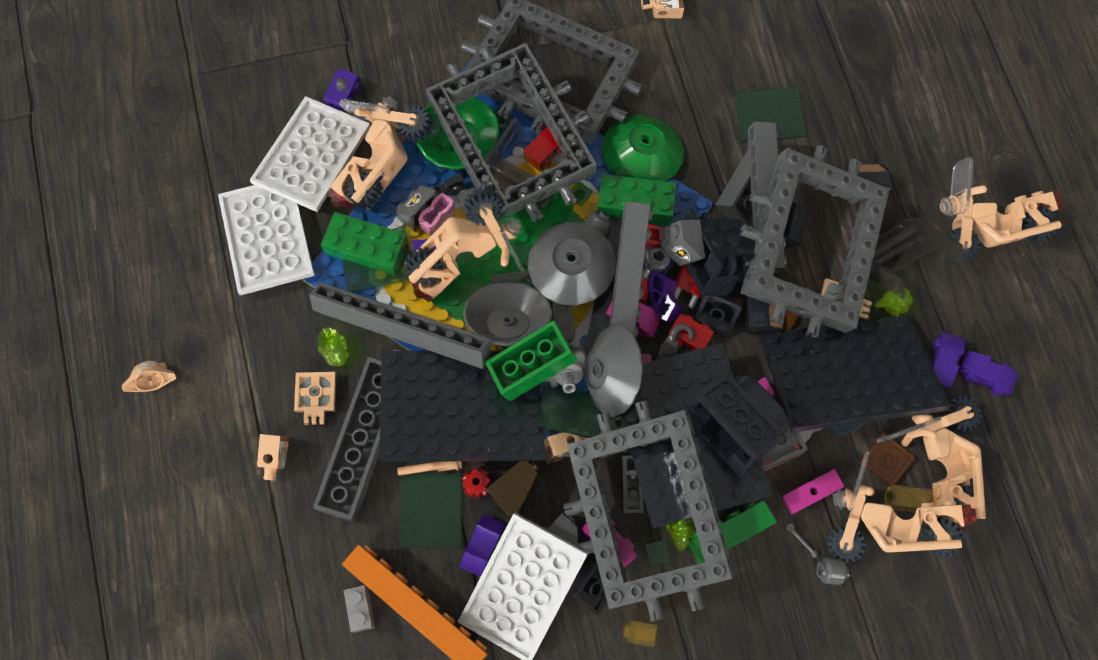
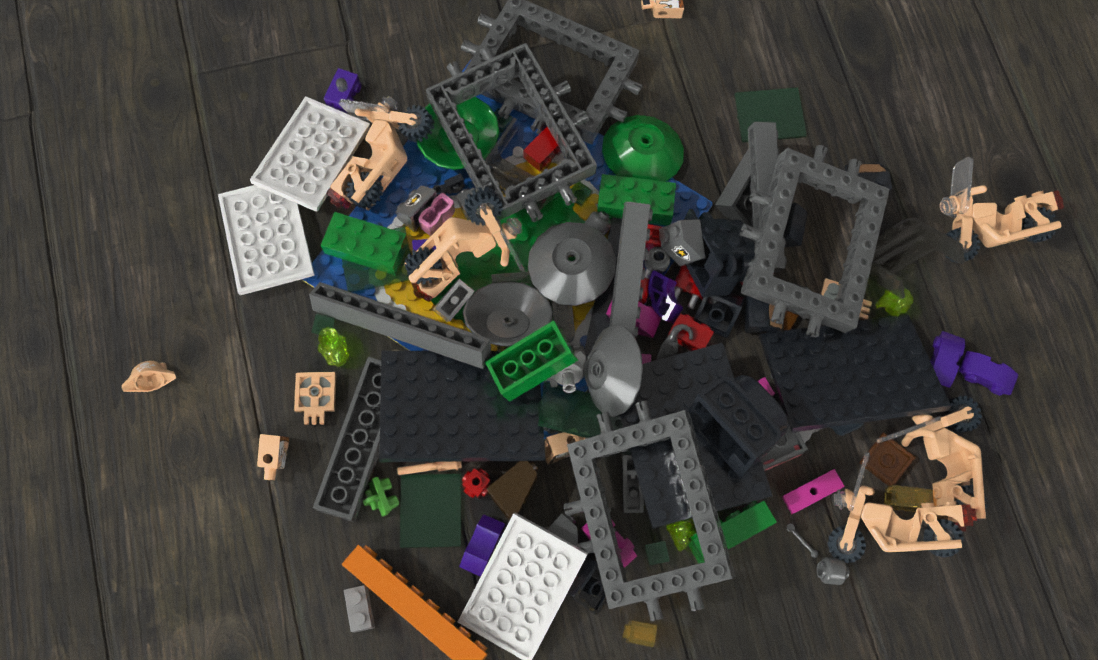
(322, 321): none -> clear green plate
(377, 497): none -> bright green hips
(453, 300): none -> light grey brick

